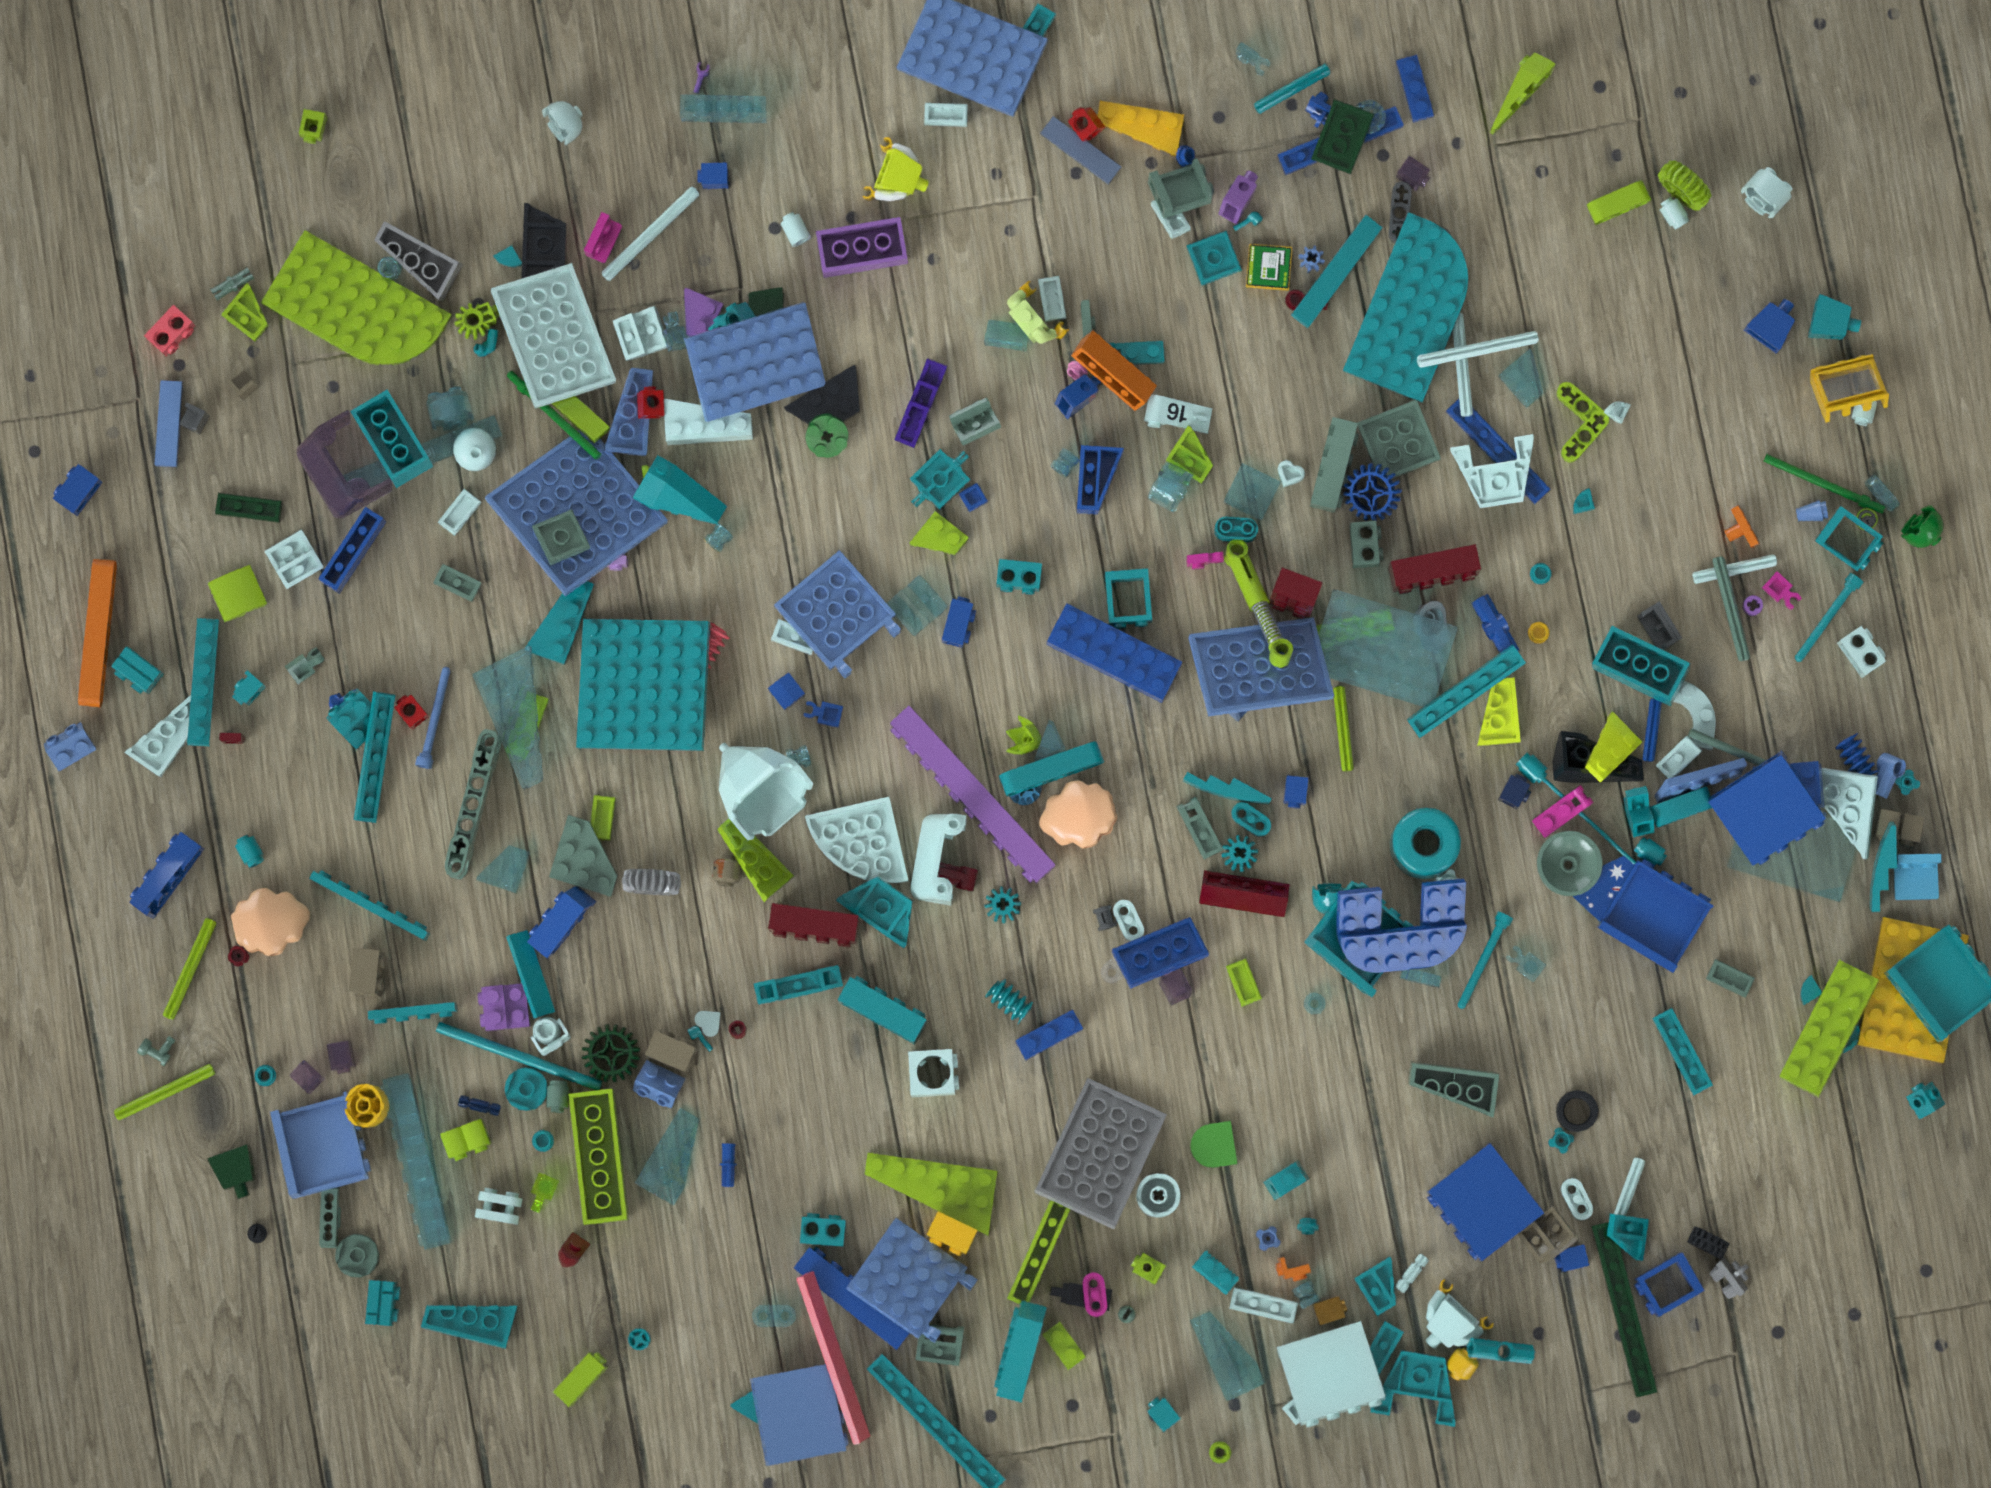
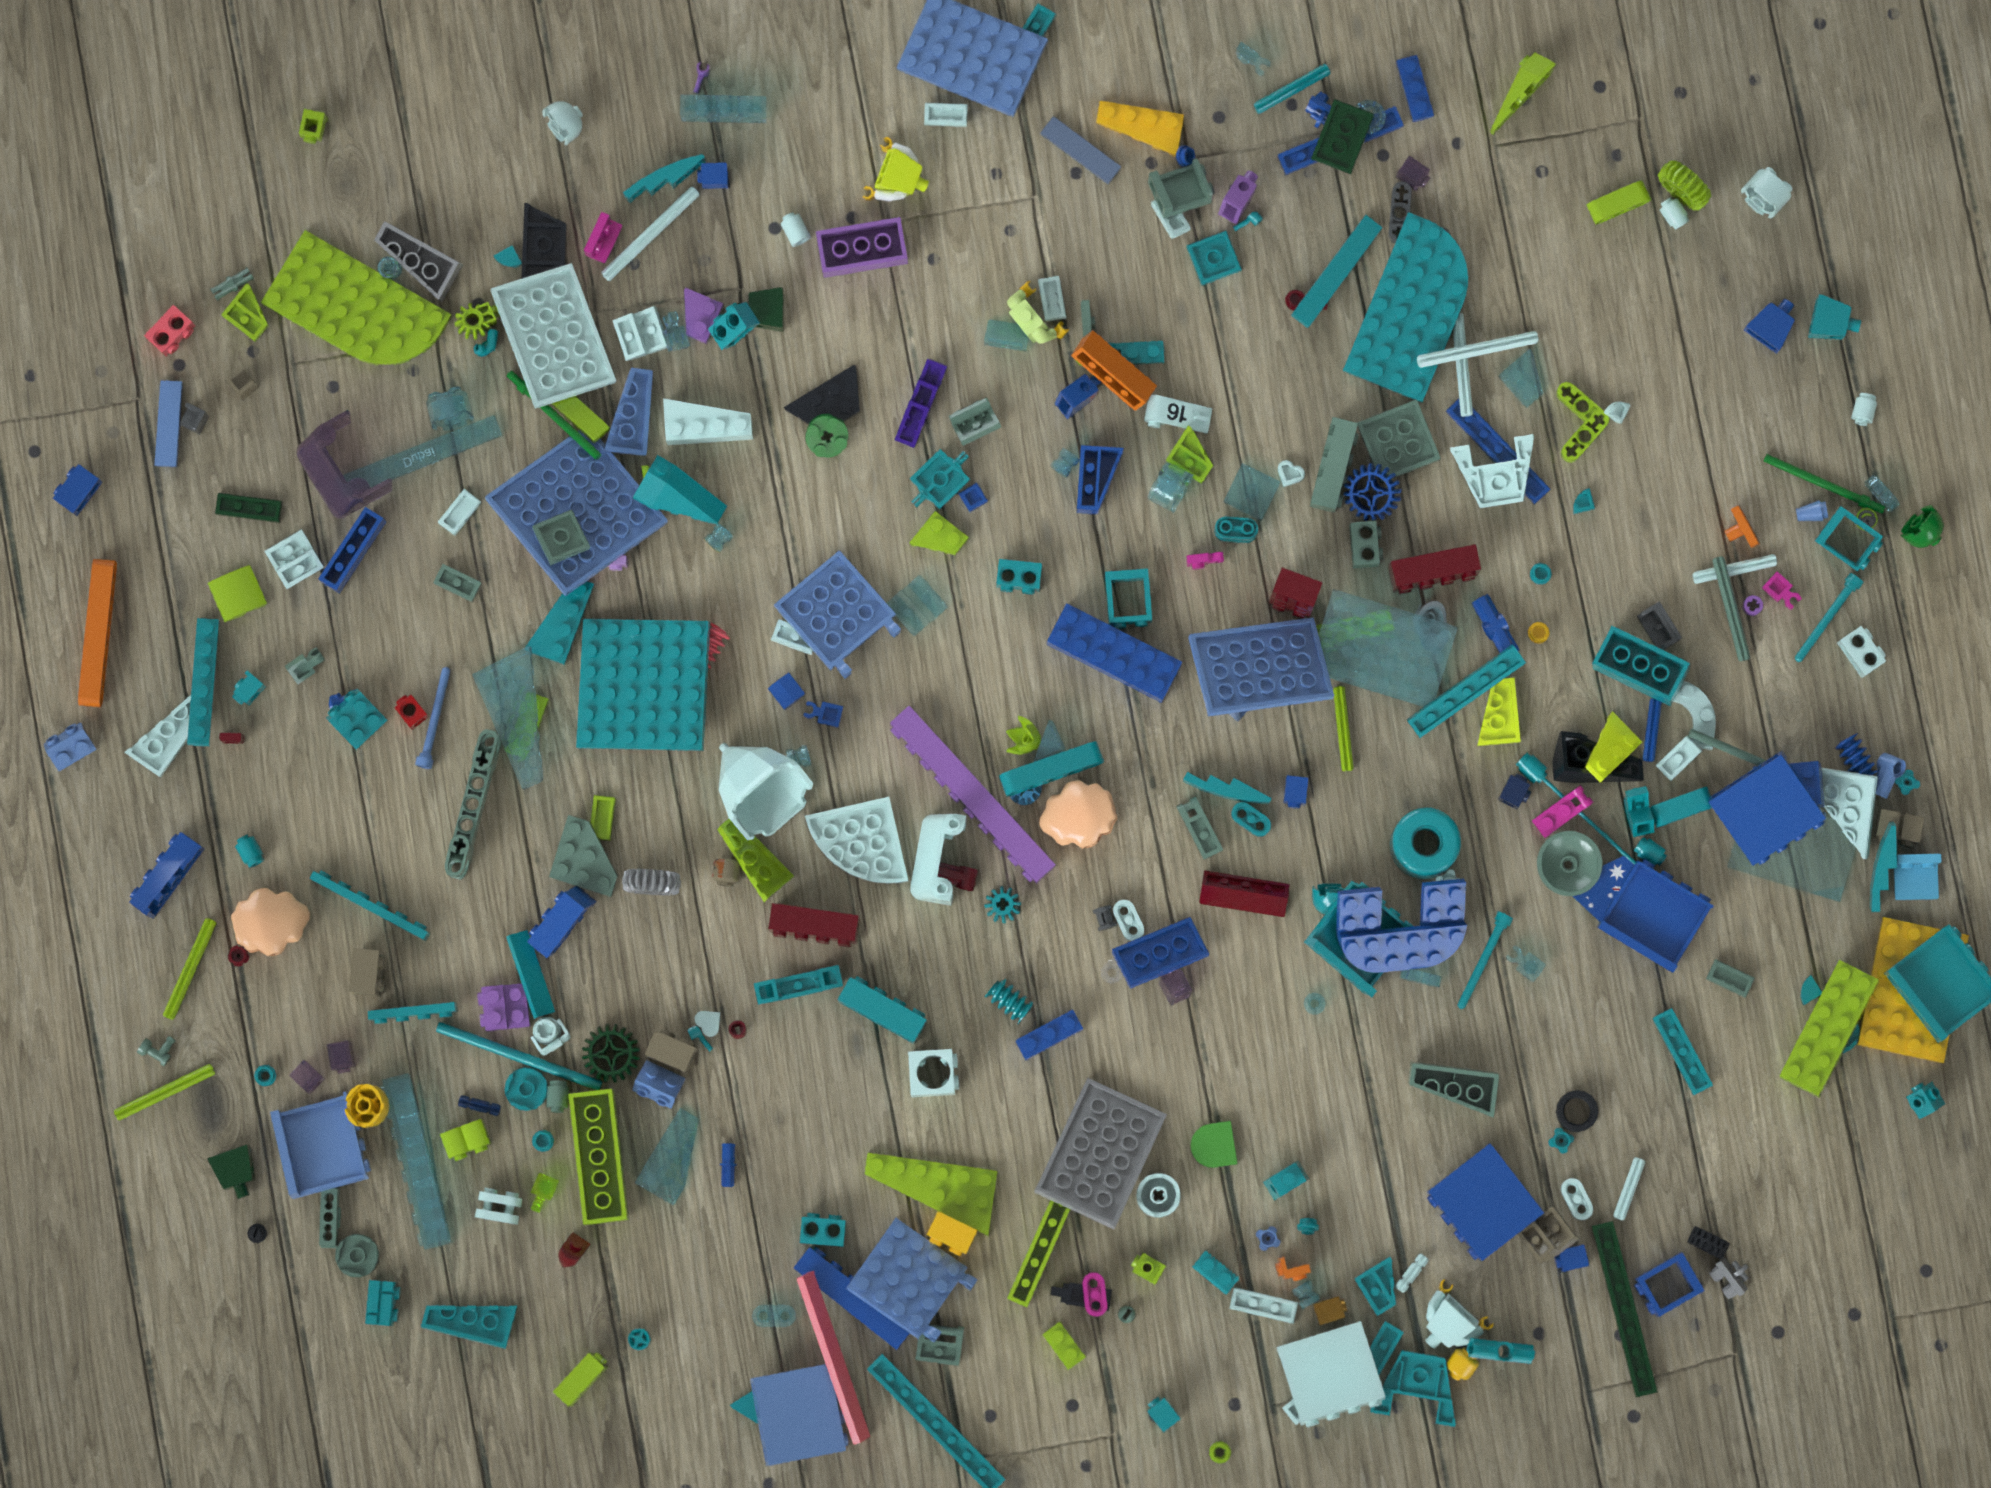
(137, 670): teal brick -> none
(374, 757): teal tile -> none
(391, 438): teal brick -> none
(474, 449): light aqua cylinder -> none
(506, 869): clear light blue wing -> none
(644, 409): red brick -> none
(672, 174): none -> teal slope
(755, 361): medium blue plate -> none
(881, 908): teal wing -> none
(957, 623): blue brick -> none
(1019, 1350): teal brick -> none
(1076, 370): bright pink plate -> none
(1094, 125): red brick -> none
(1230, 1363): clear light blue wedge -> none
(1239, 861): teal gear -> none
(1243, 982): lime tile -> none
(1257, 601): lime piece -> none
(1268, 267): tile -> none
(1313, 253): medium blue gear -> none
(1629, 1234): teal wing -> none
(1694, 780): medium blue wing -> none
(1848, 385): yellow window -> none

